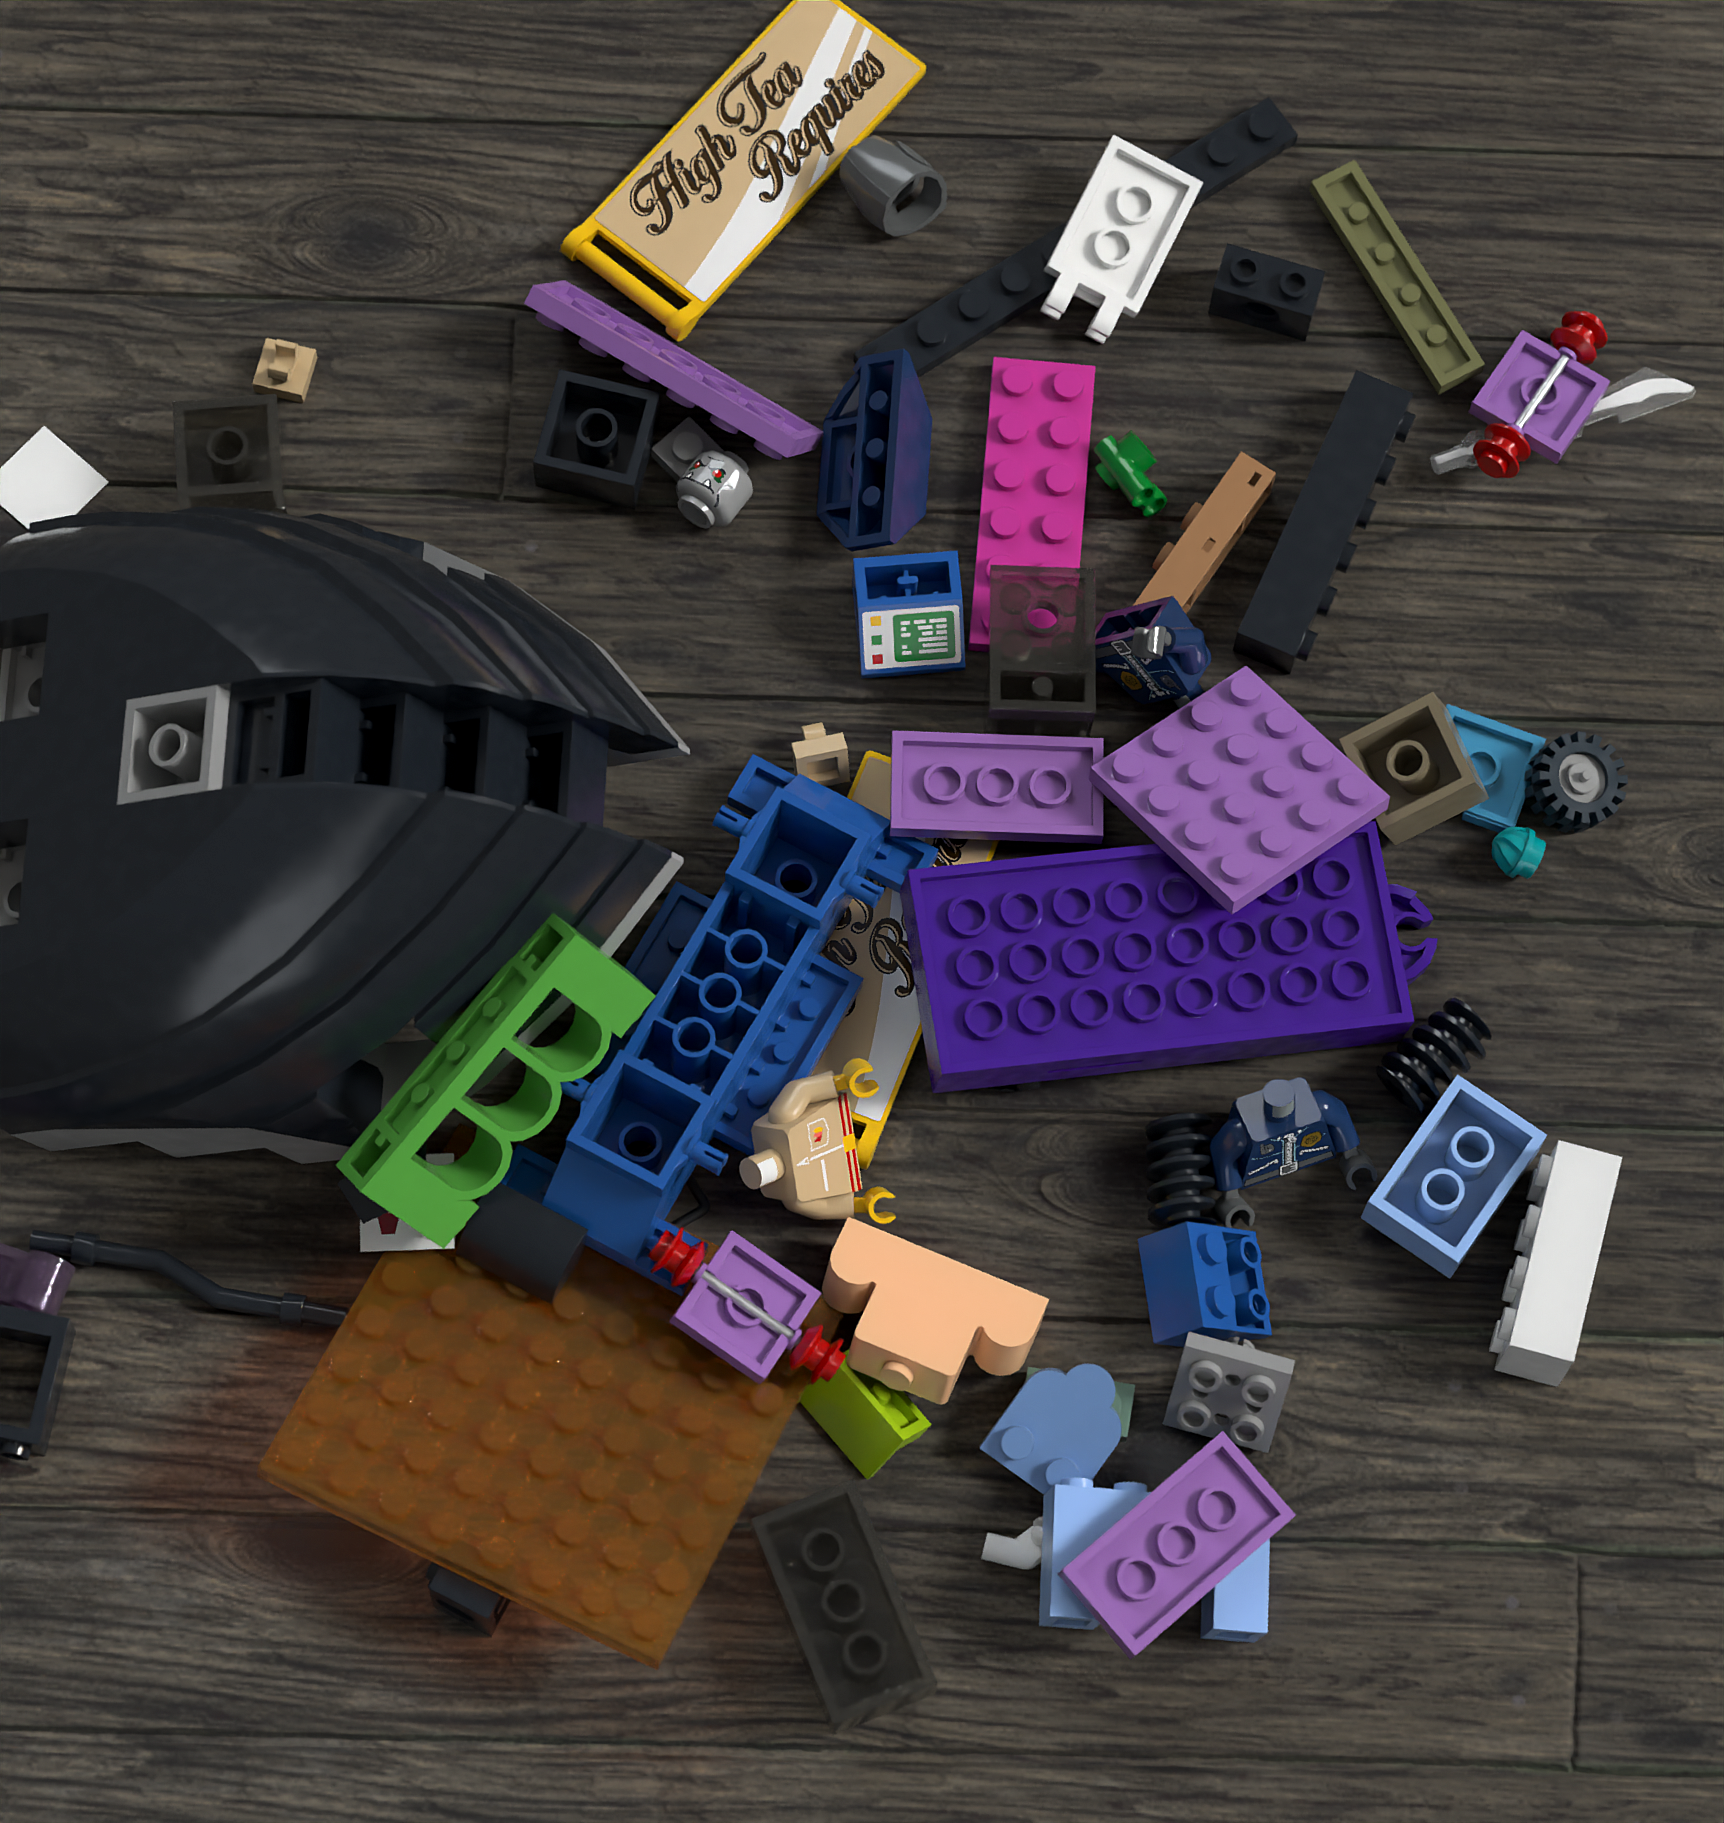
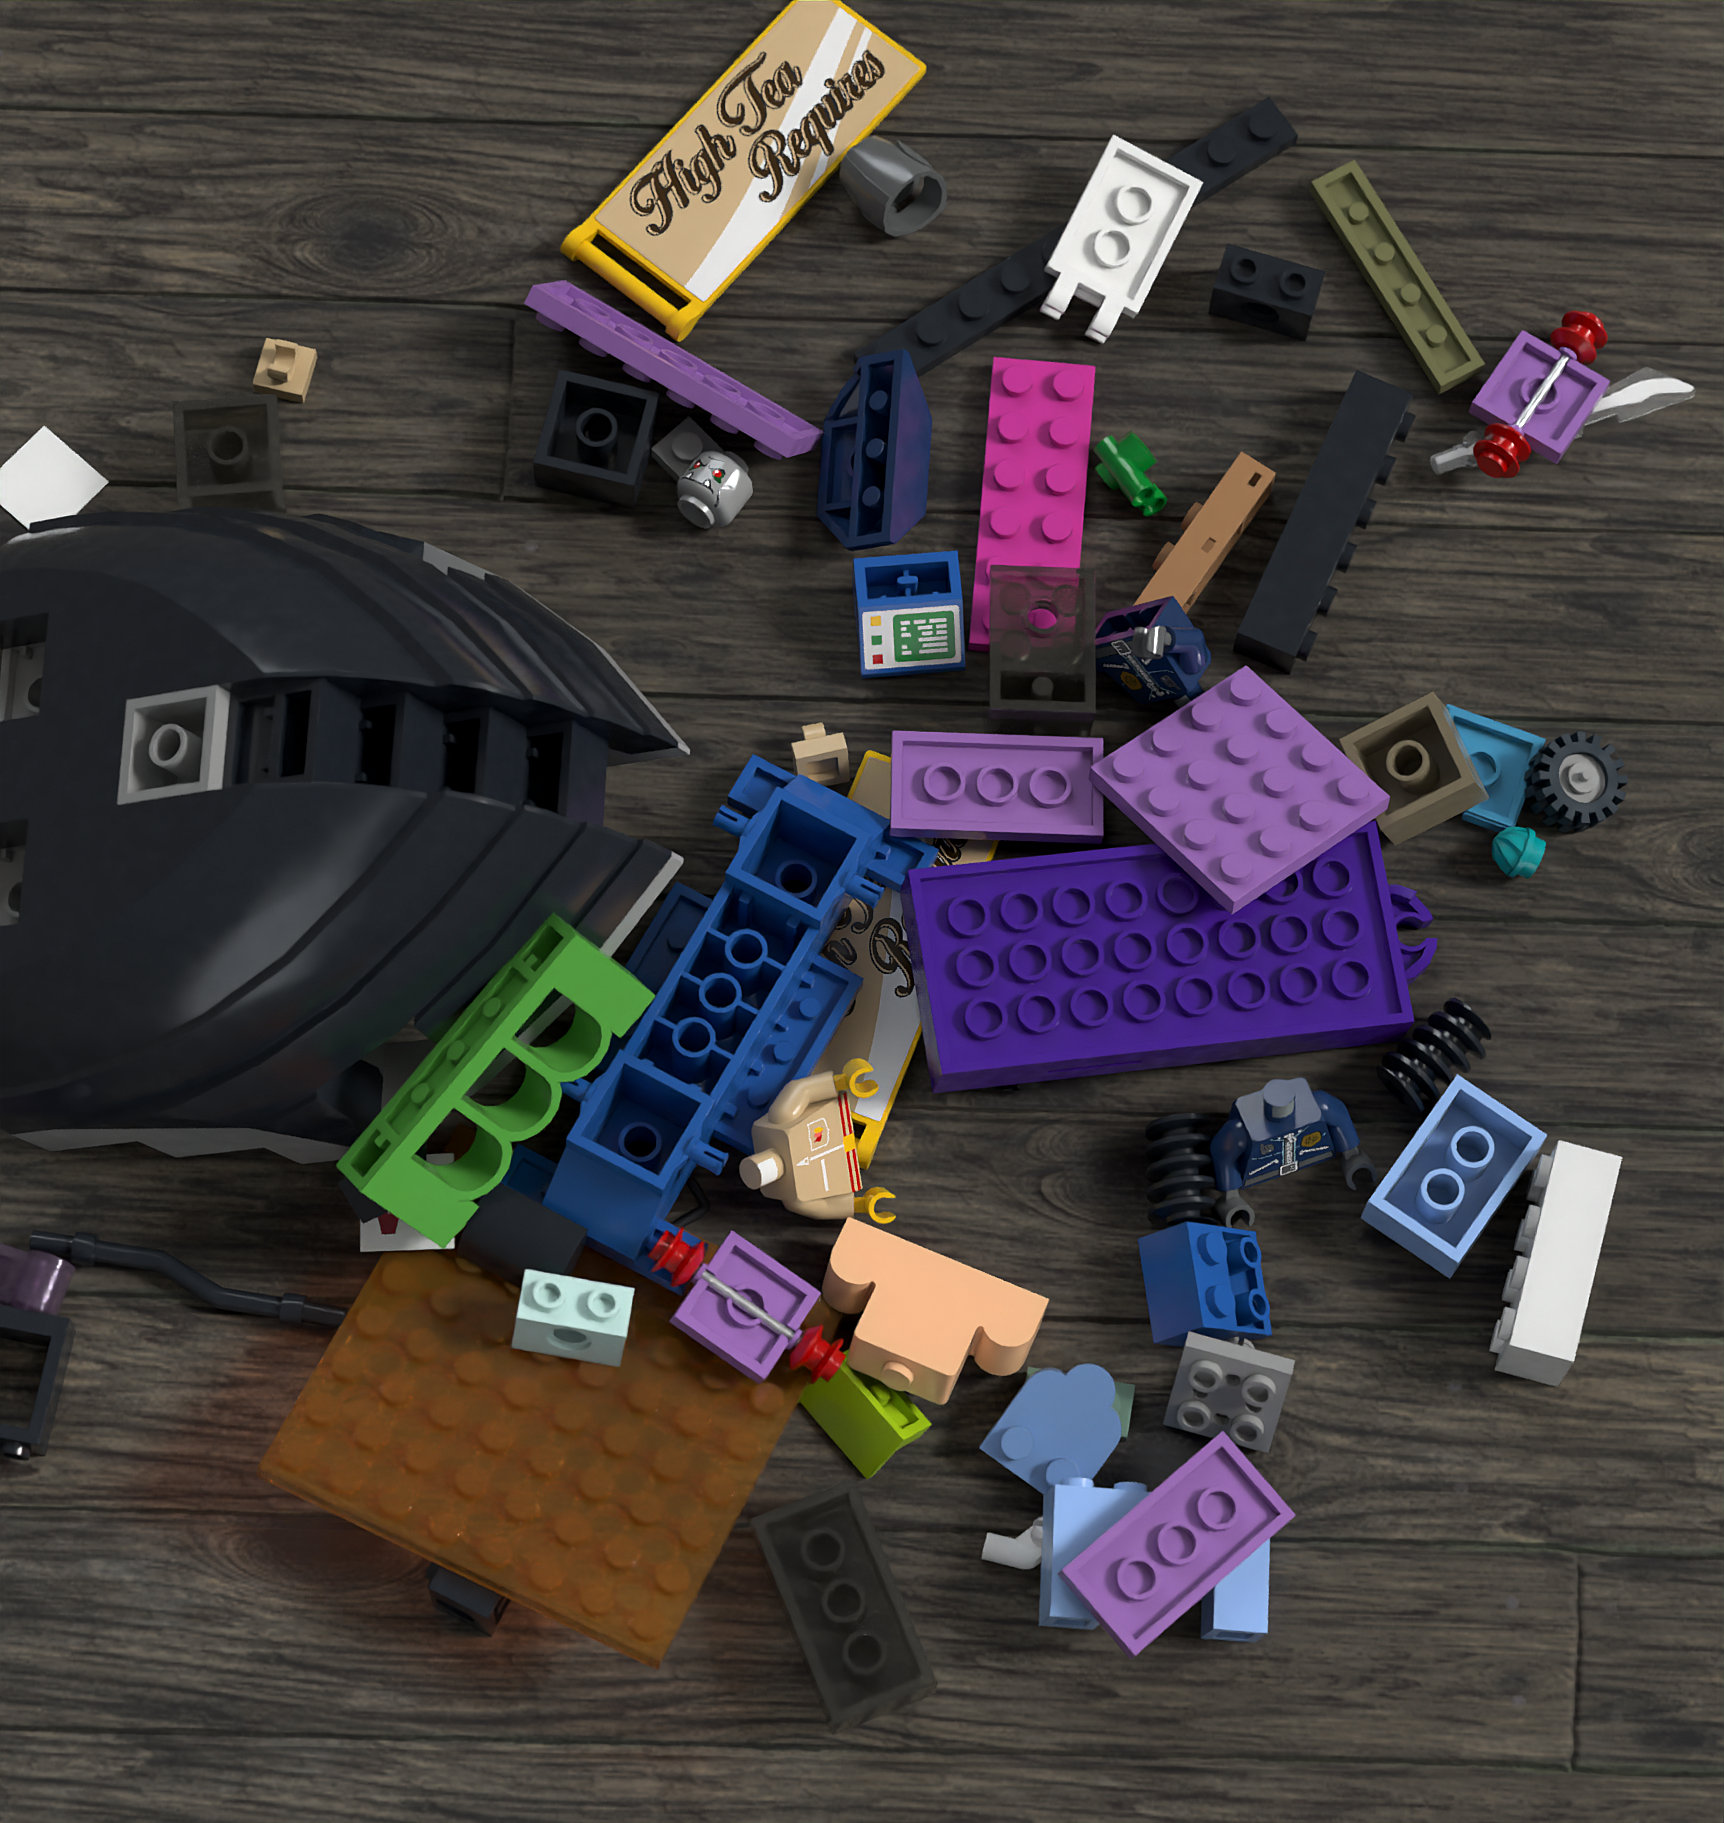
(572, 1318): none -> light aqua brick

